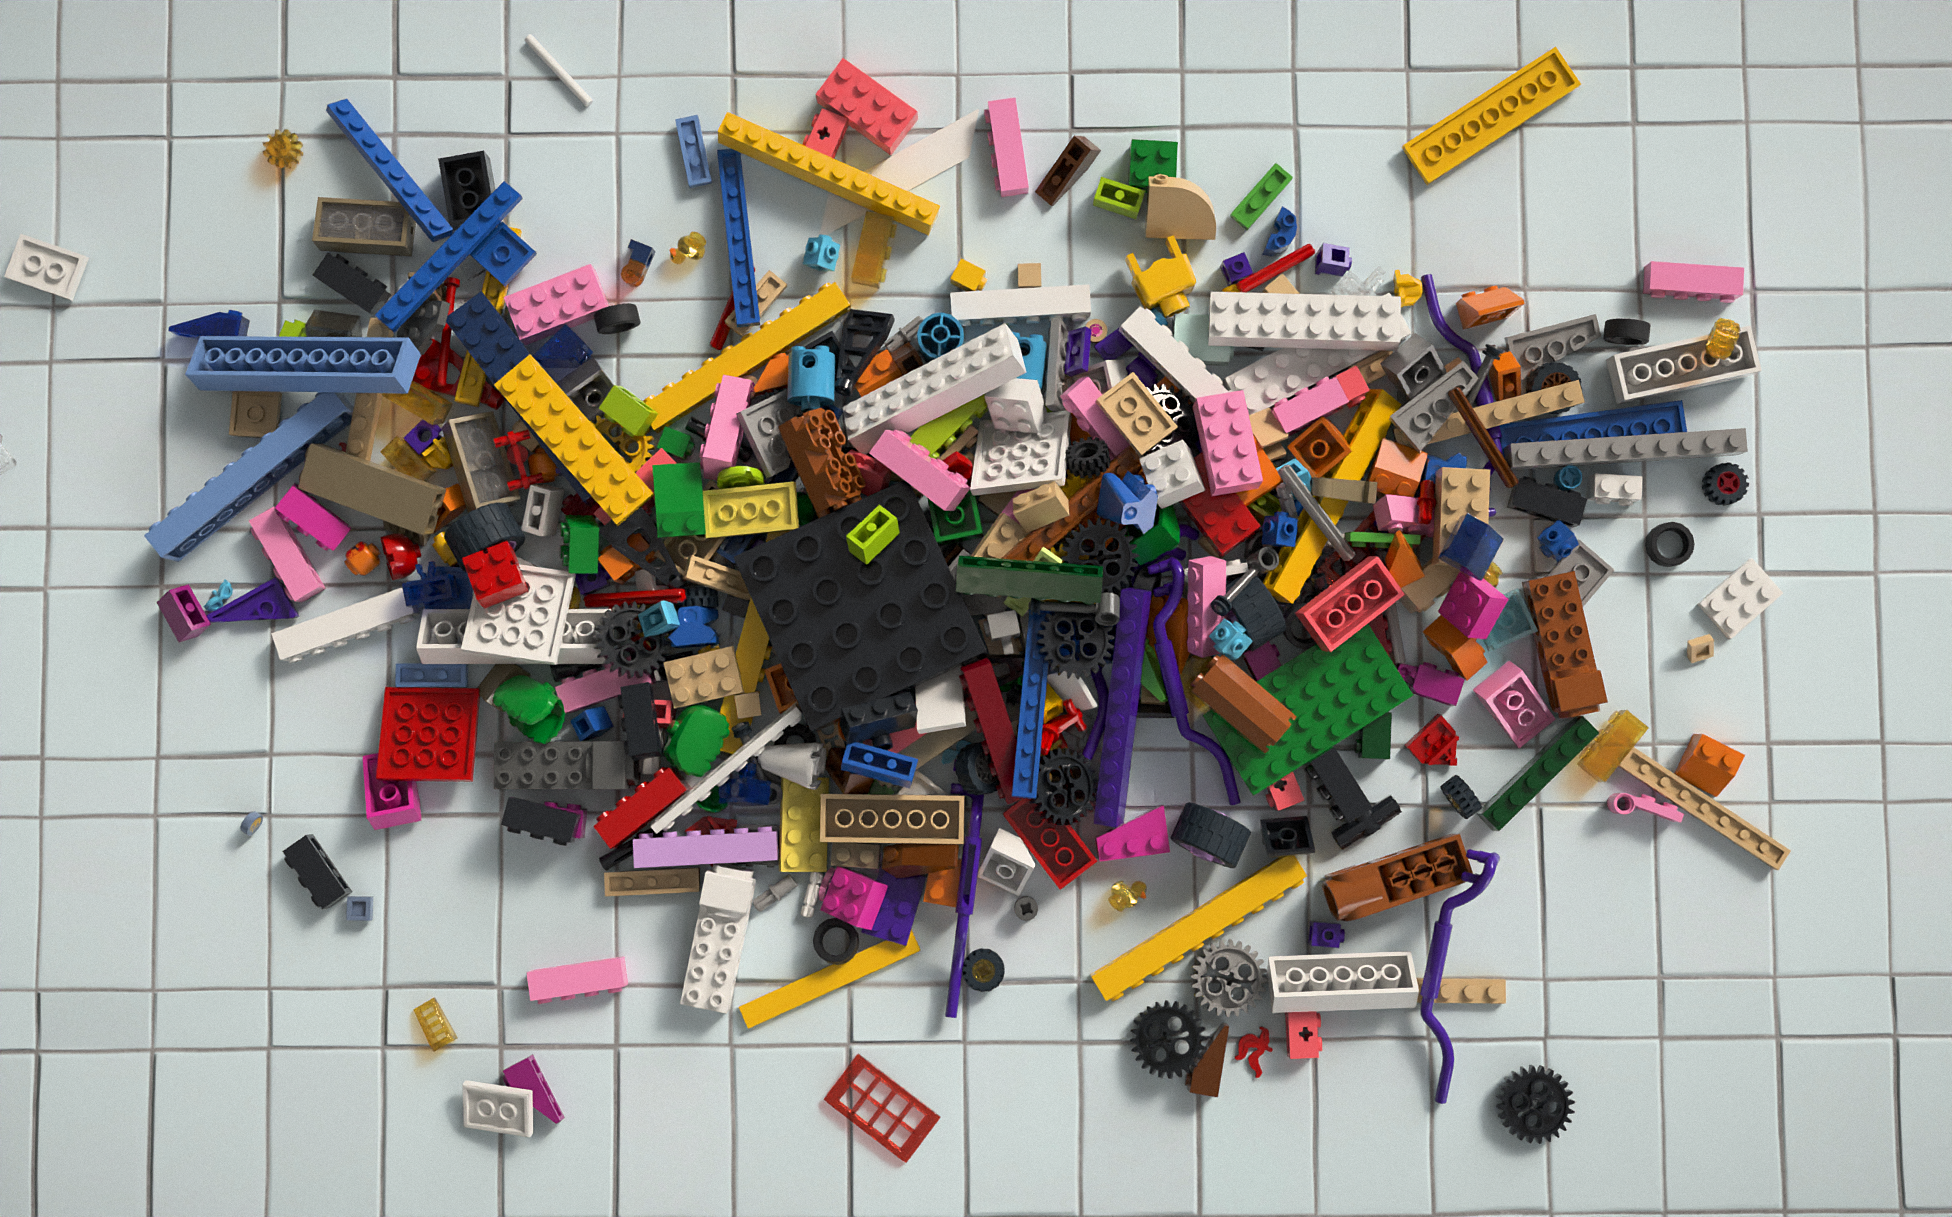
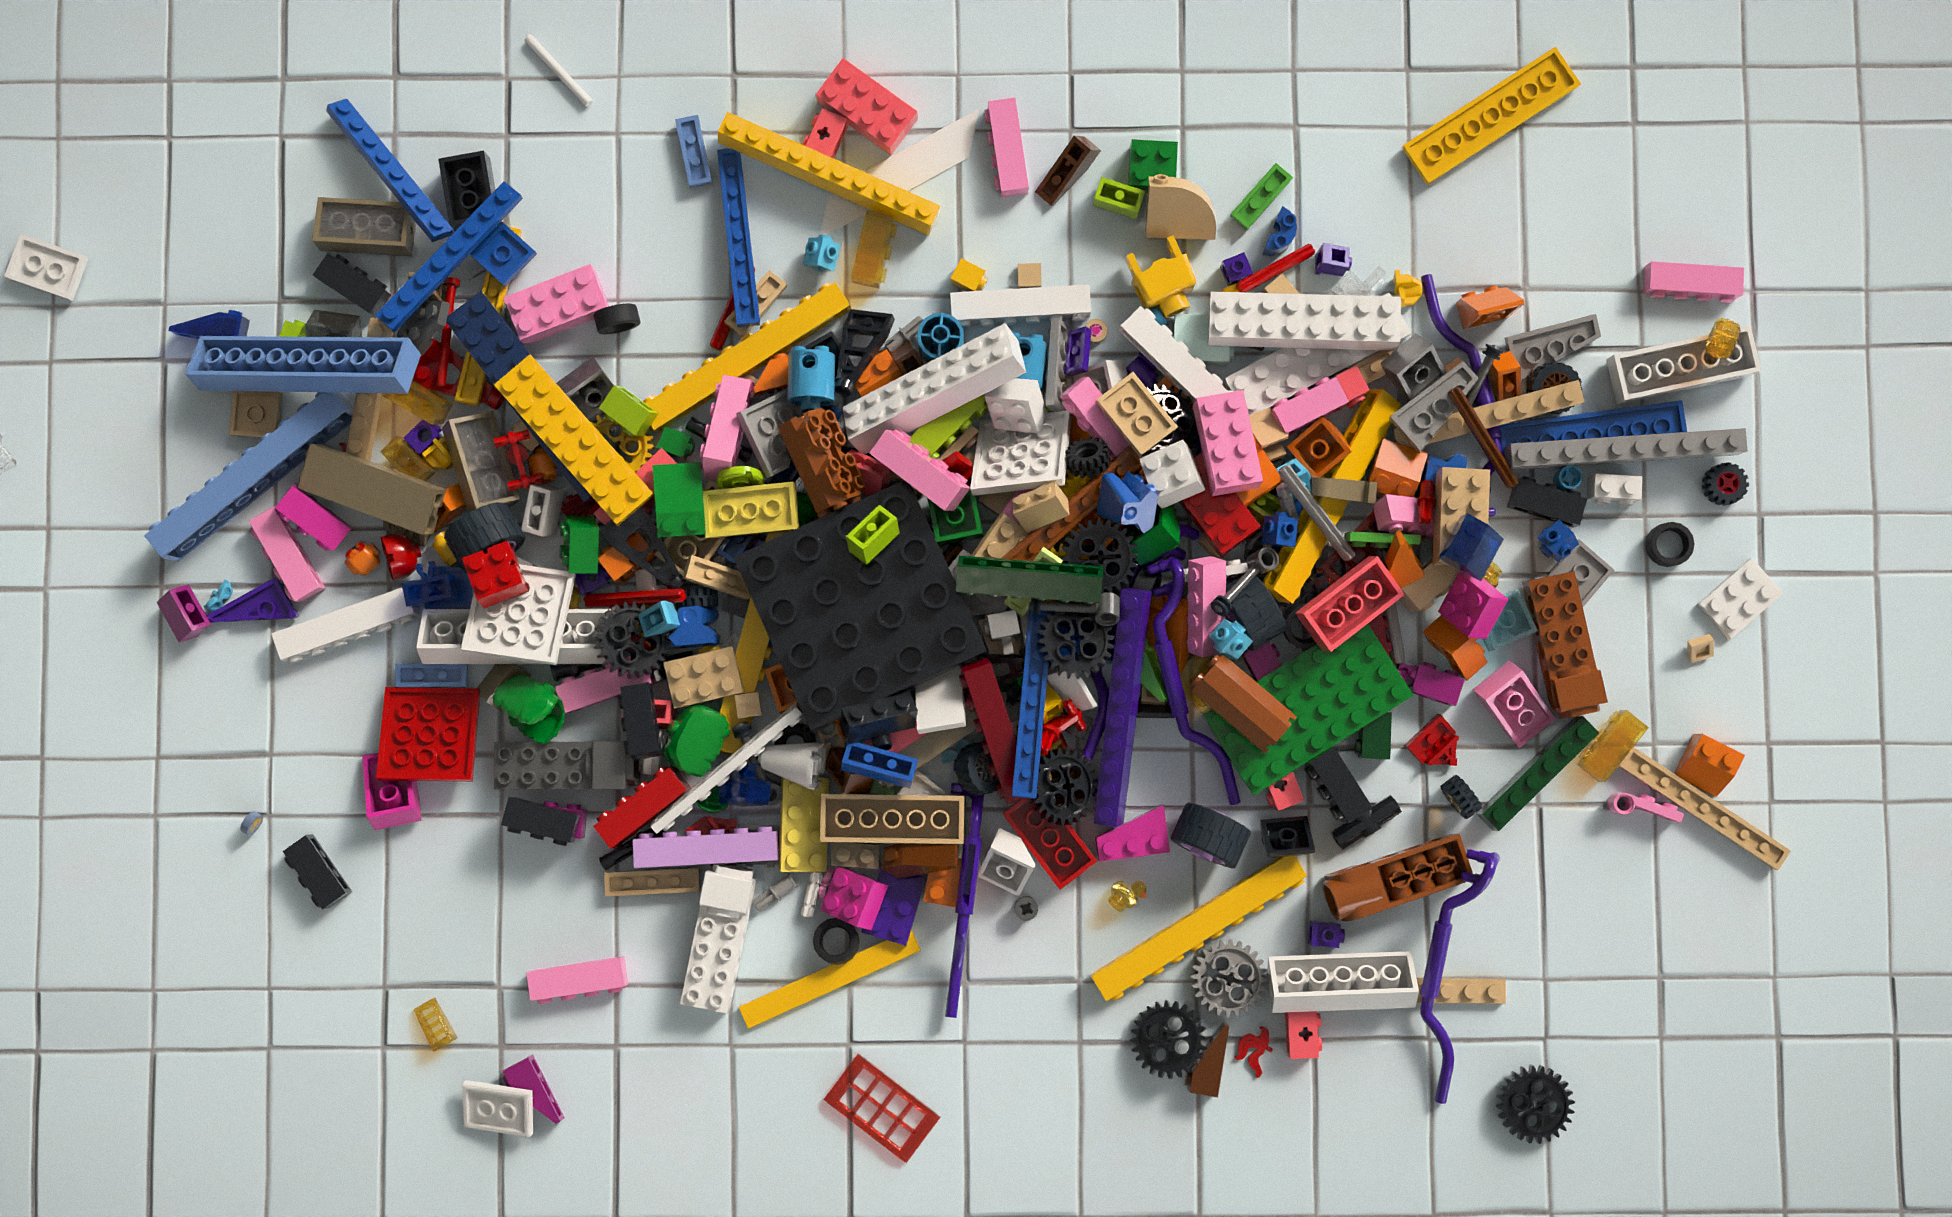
(280, 142): clear yellow gear -> none
(359, 908): sand blue plate -> none
(563, 350): clear blue slope -> none
(592, 723): blue brick -> none
(639, 263): leg -> none
(688, 246): clear yellow animal -> none
(976, 968): black wheel -> none
(1113, 346): dark purple plate -> none
(1626, 331): black tyre -> none

